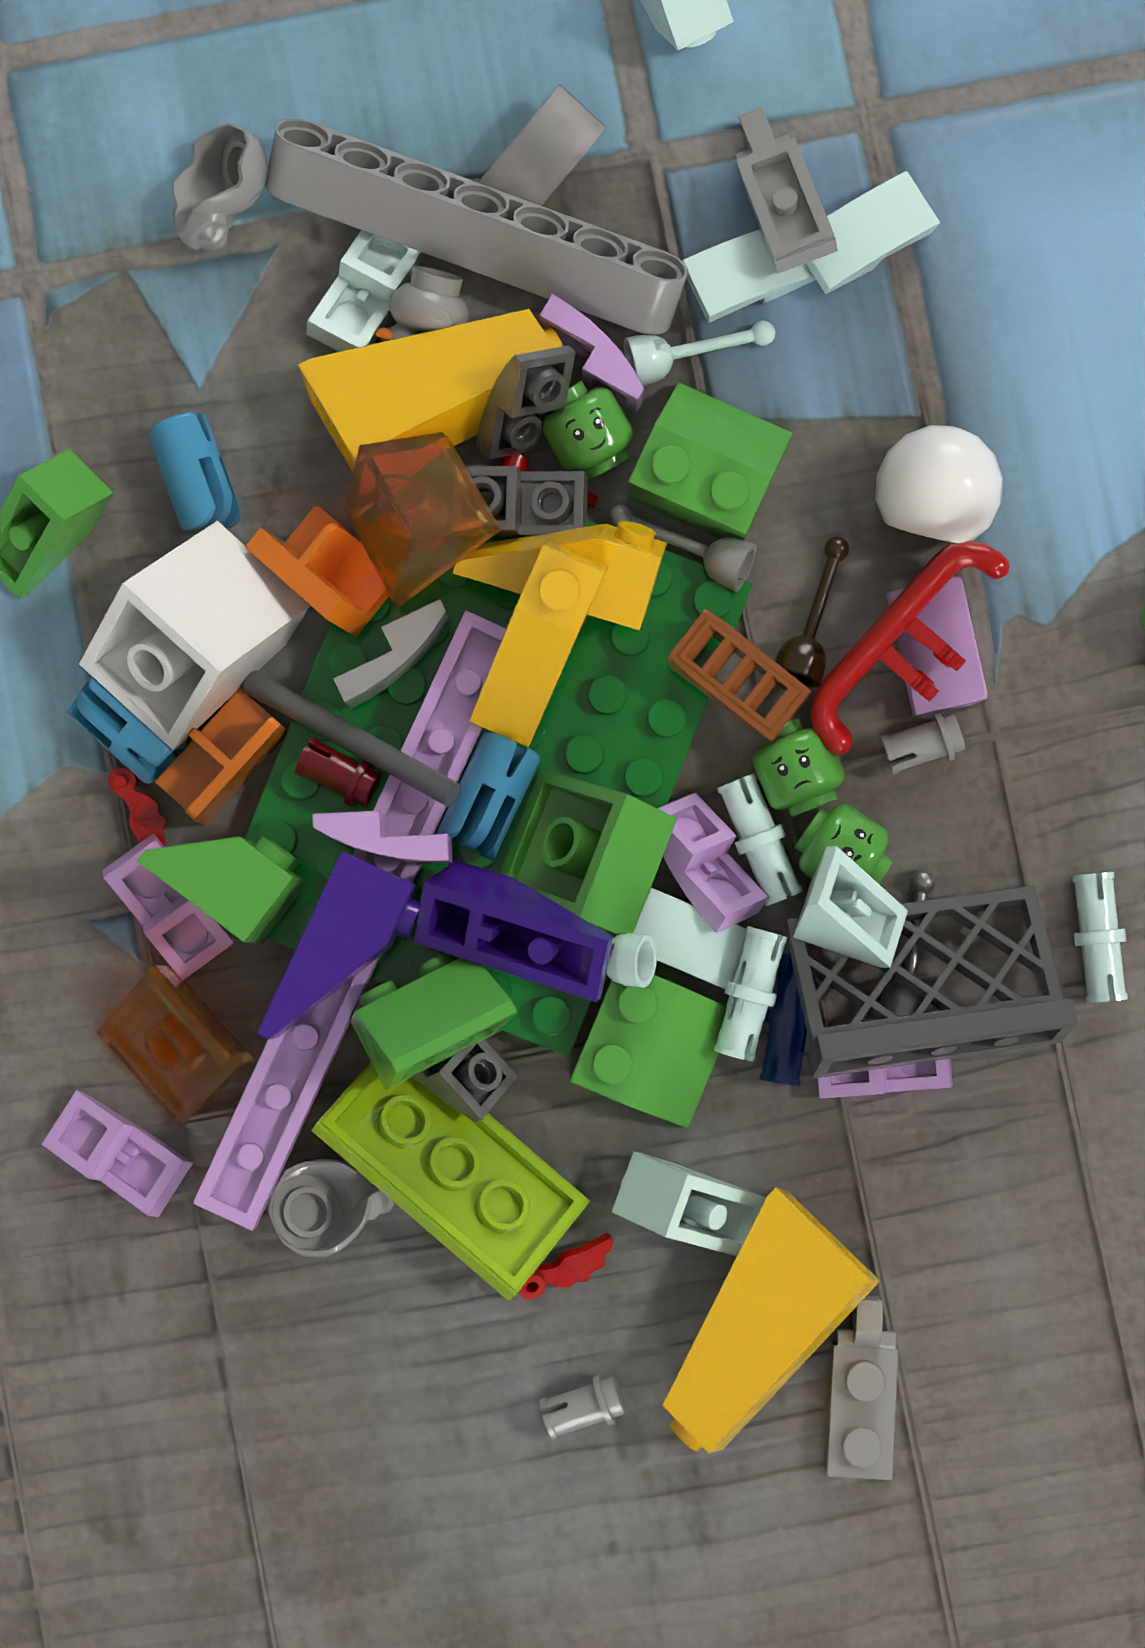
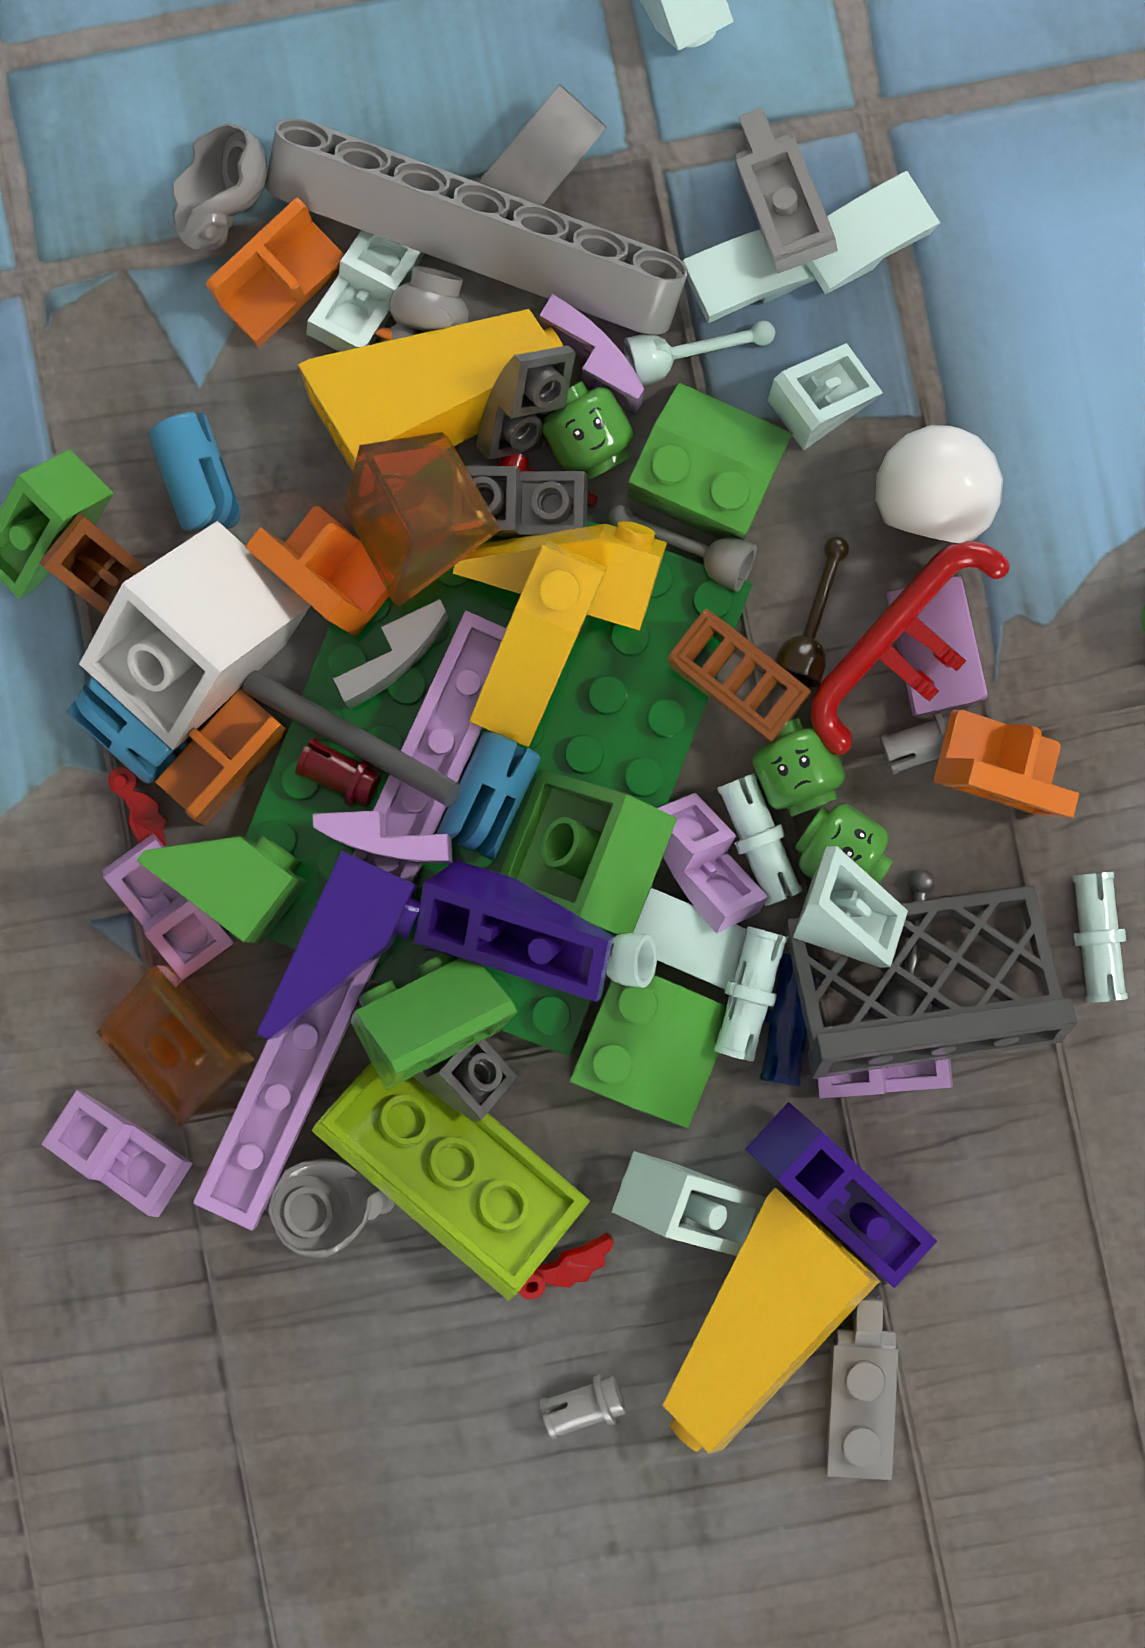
(90, 563): none -> dark orange slope
(275, 273): none -> orange panel
(822, 394): none -> light aqua slope
(841, 1194): none -> dark purple slope
(1003, 765): none -> orange panel

